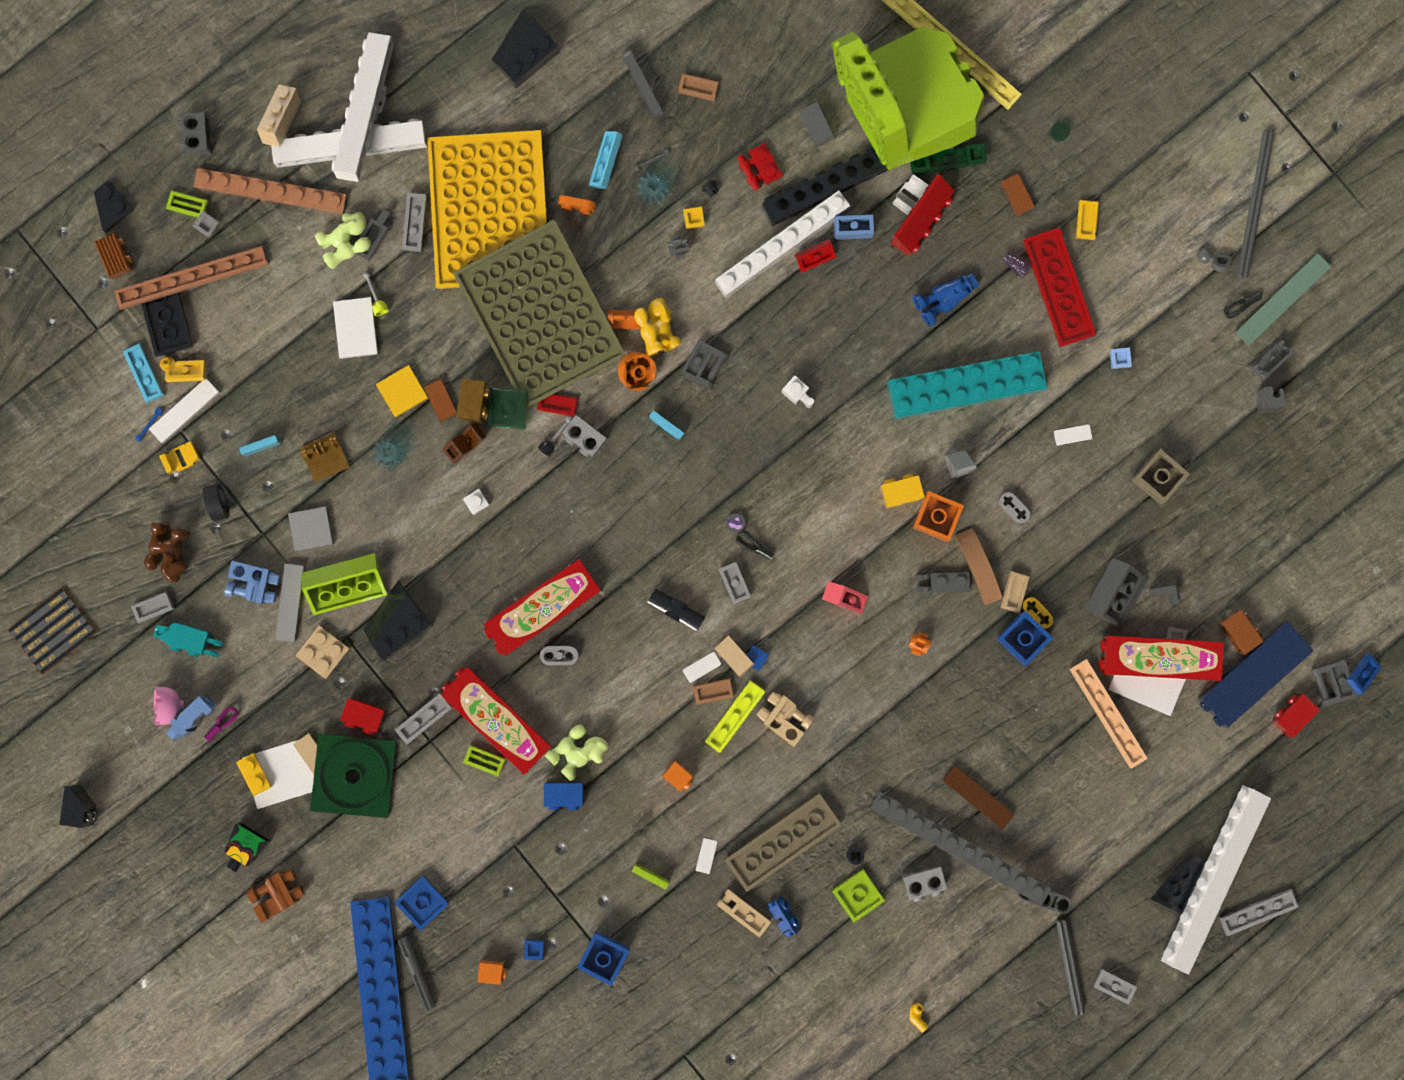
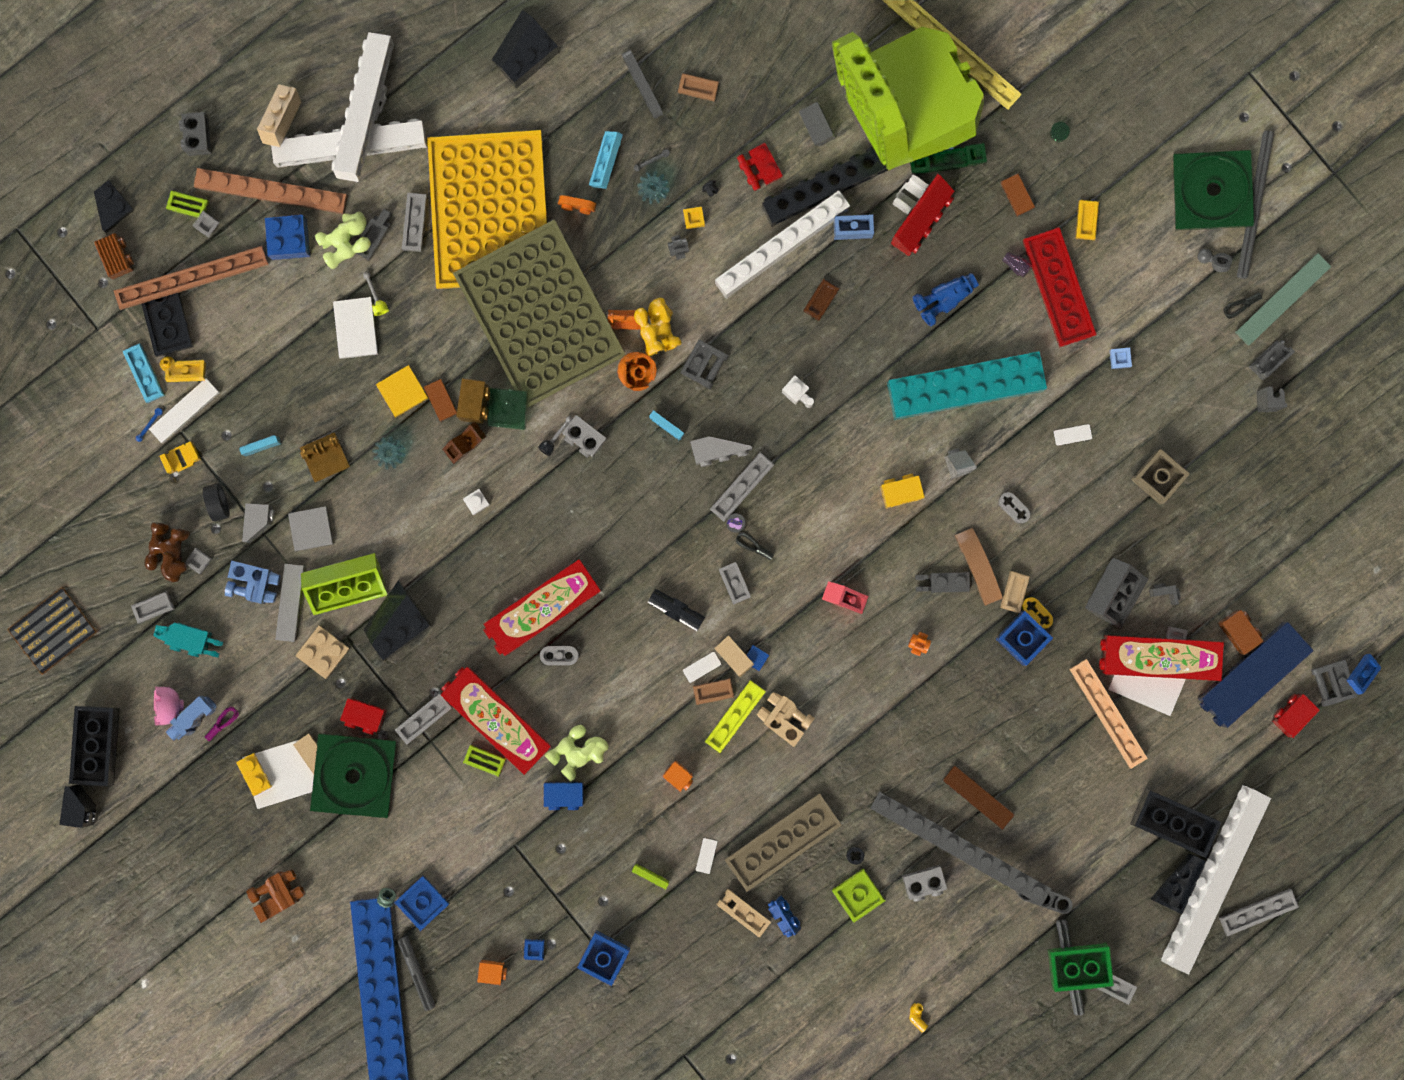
(94, 745): none -> black brick
(198, 561): none -> light grey tile
(244, 846): torso -> none
(256, 520): none -> light grey slope
(287, 237): none -> blue brick
(381, 899): none -> sand green bush
(558, 405): red tile -> none
(712, 449): none -> light grey slope
(742, 487): none -> light grey tile
(815, 255): red plate -> none
(821, 300): none -> reddish brown tile
(937, 516): orange brick -> none
(1080, 967): none -> green brick
(1175, 823): none -> black brick
(1197, 208): none -> dark green piece

